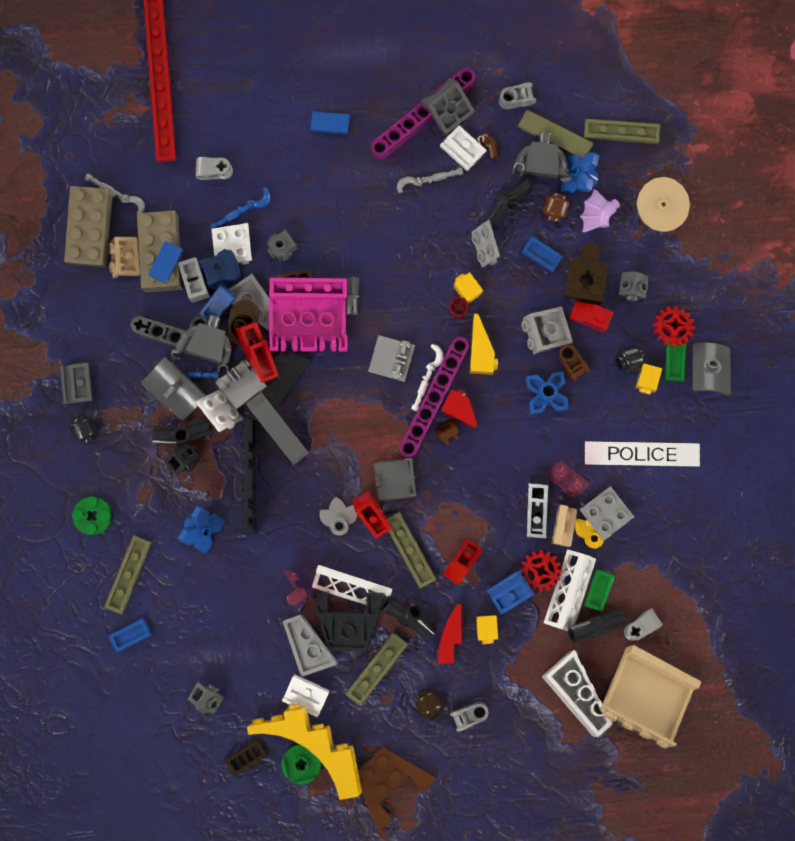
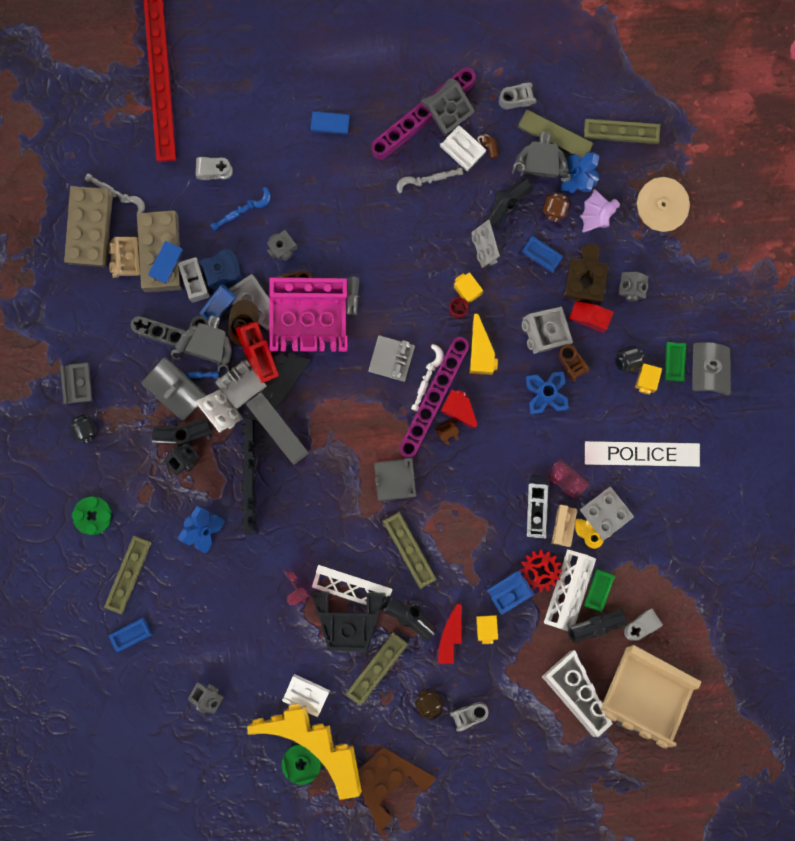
(229, 765): dark brown slope -> none
(235, 239): white hinge -> none
(307, 647): light grey wing -> none
(338, 513): light grey plate -> none
(371, 514): red slope -> none
(462, 561): red slope -> none
(671, 334): red gear -> none

